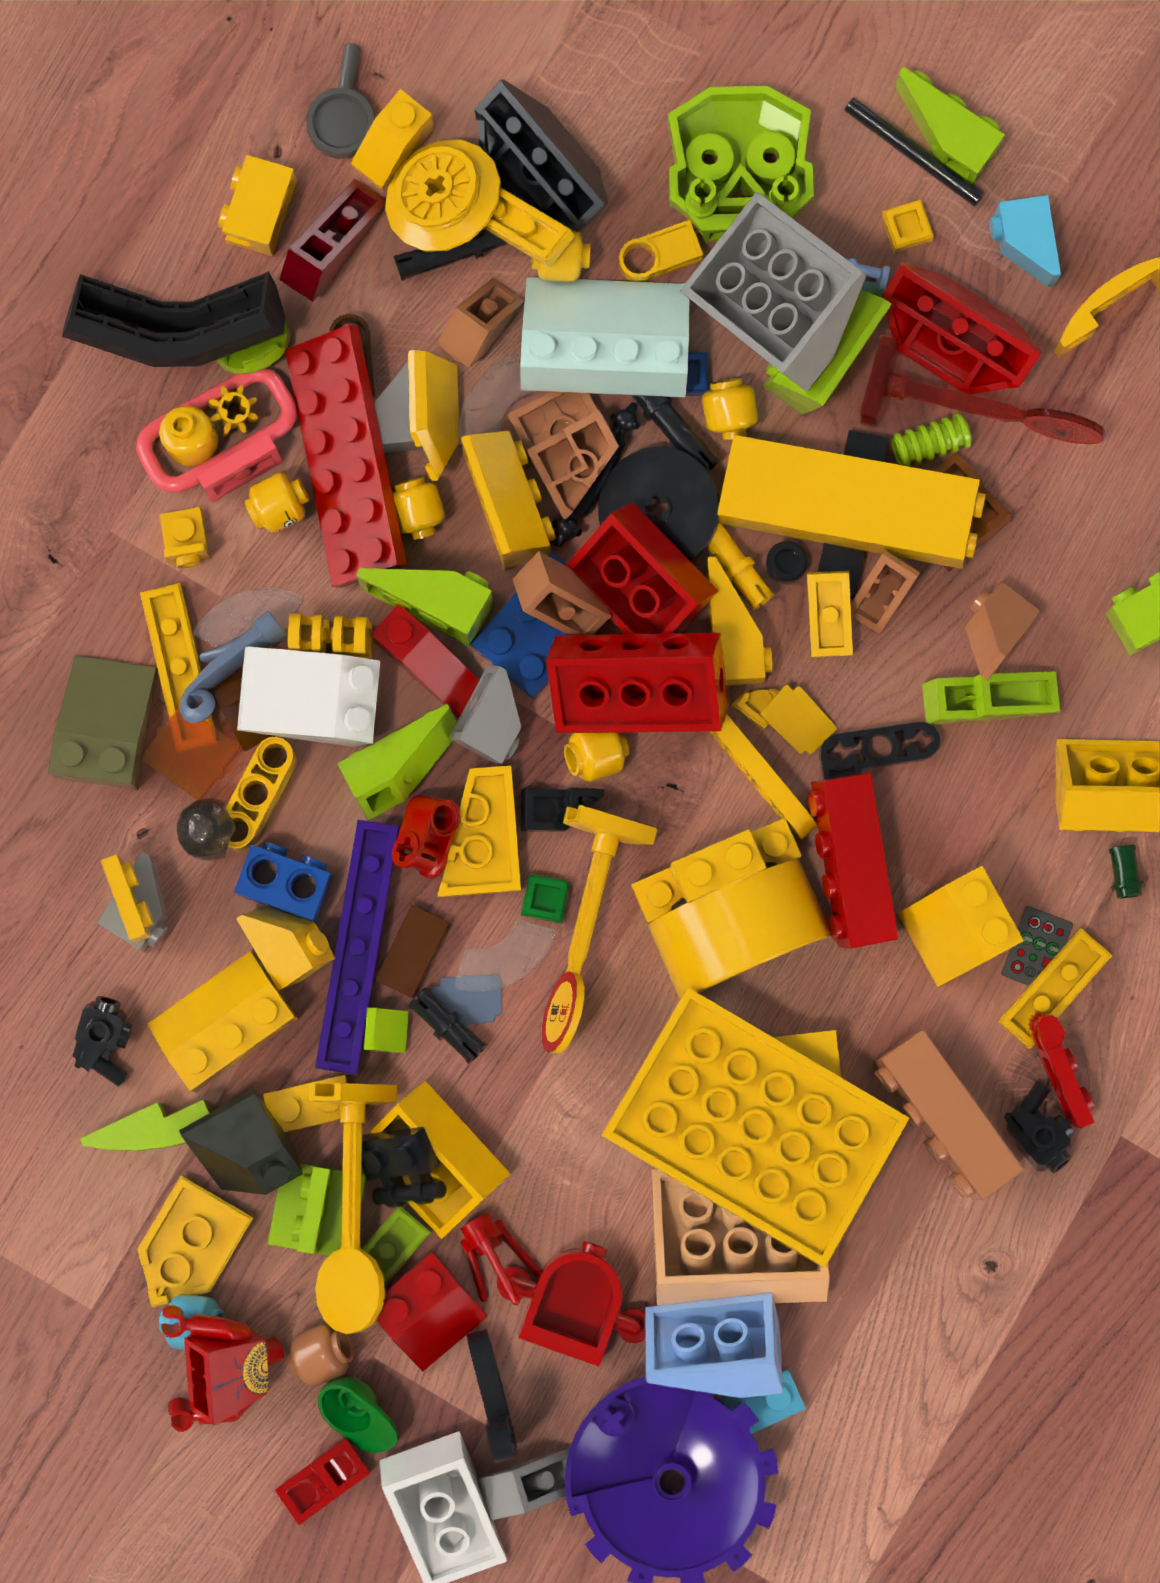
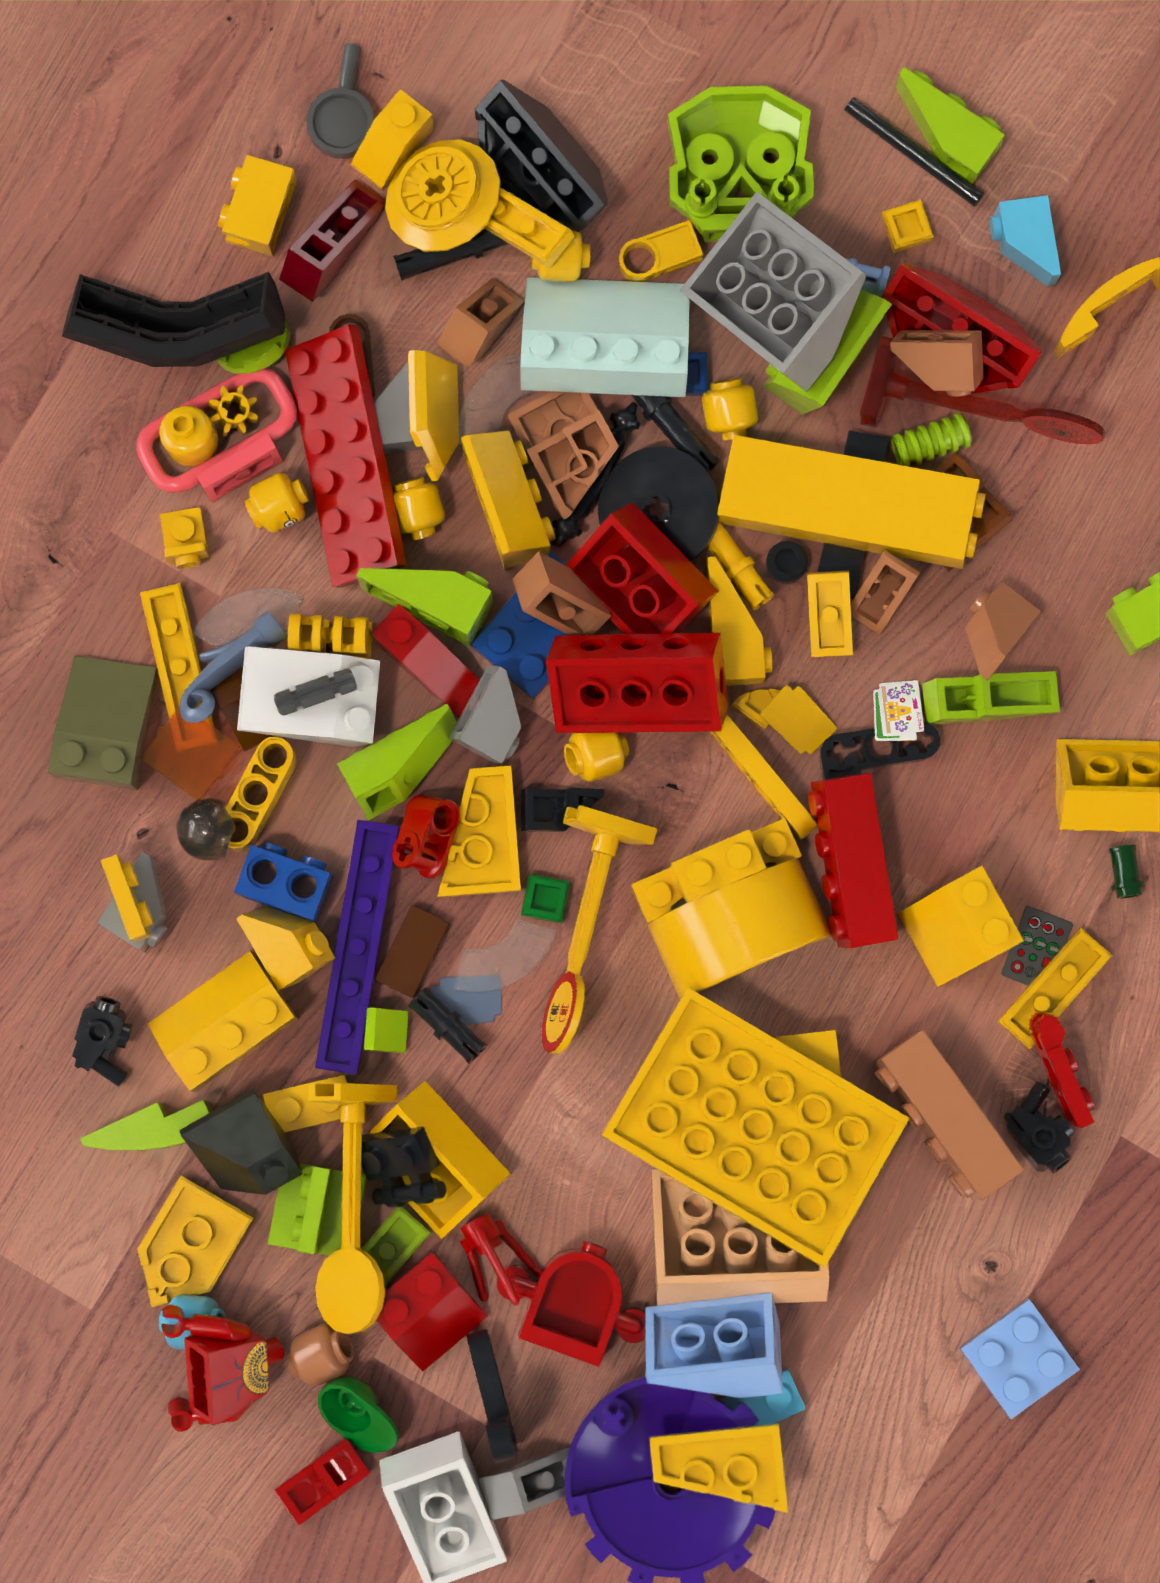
(315, 692): none -> dark grey axle
(724, 1463): none -> yellow wing
(897, 711): none -> white sticker
(942, 358): none -> nougat slope
(1019, 1358): none -> light blue plate

